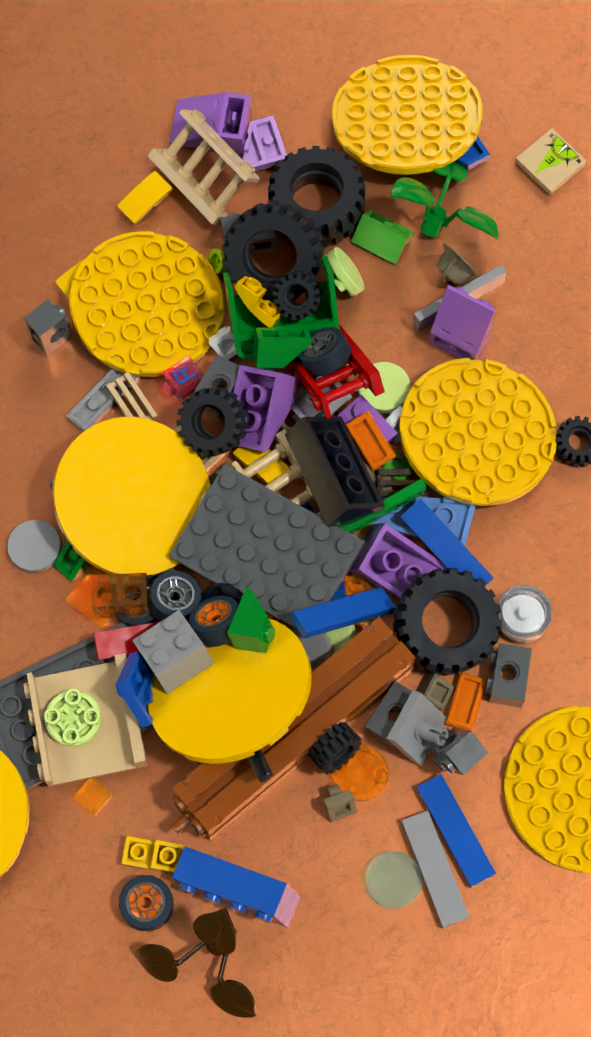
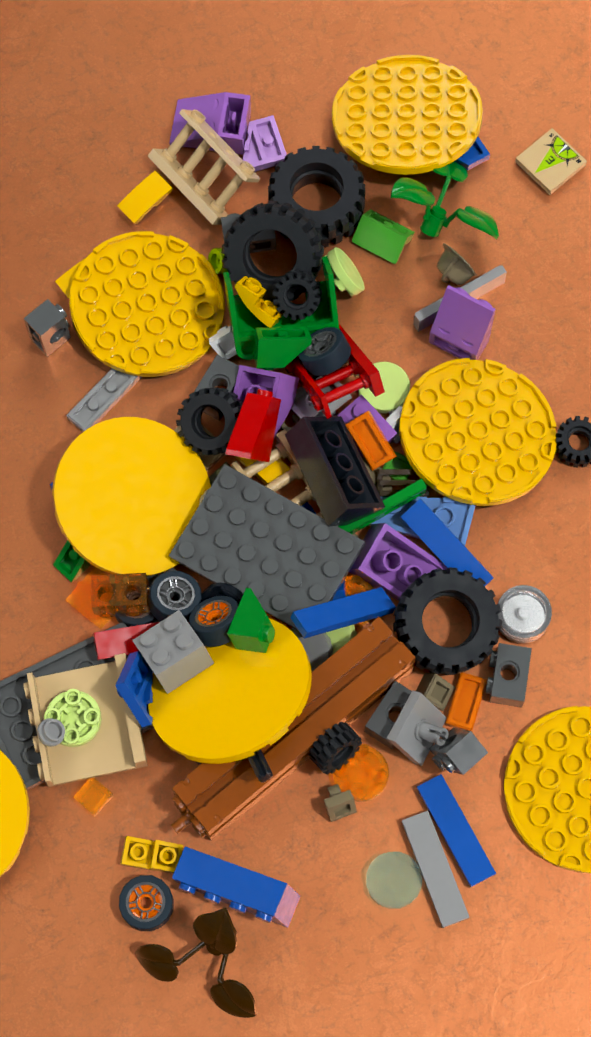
(34, 546): light grey tile -> none
(51, 732): none -> light grey plate
(119, 382): tan tile -> none
(182, 378): clear pink brick -> none
(255, 427): none -> red slope

